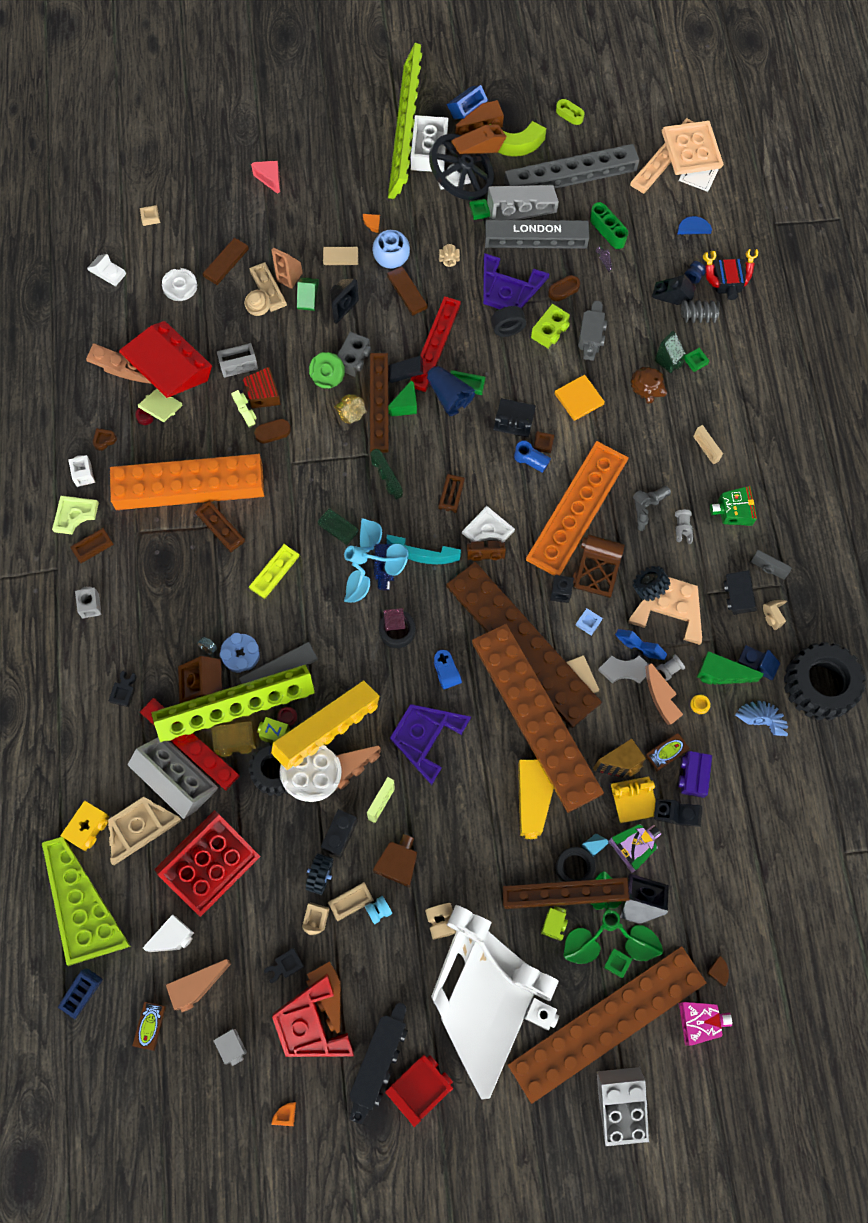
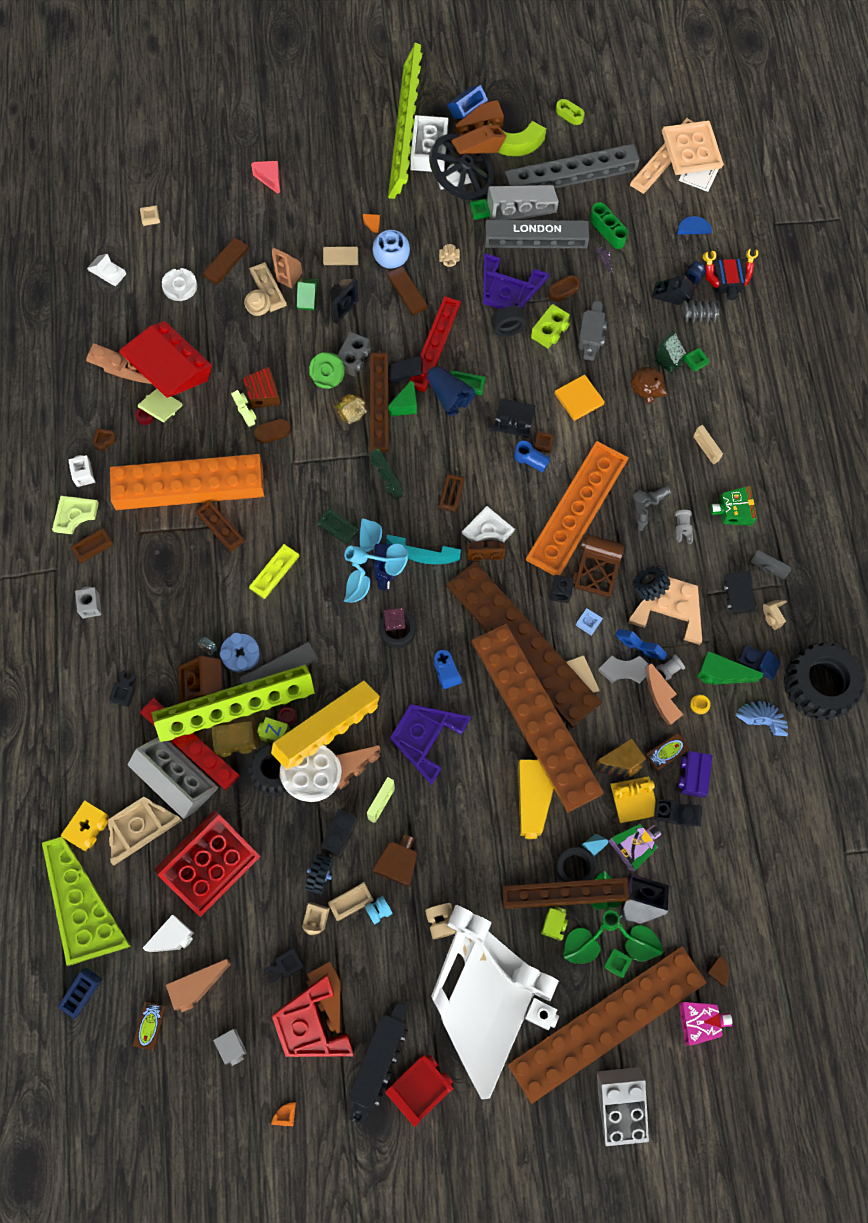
(237, 365): light grey tile -> none

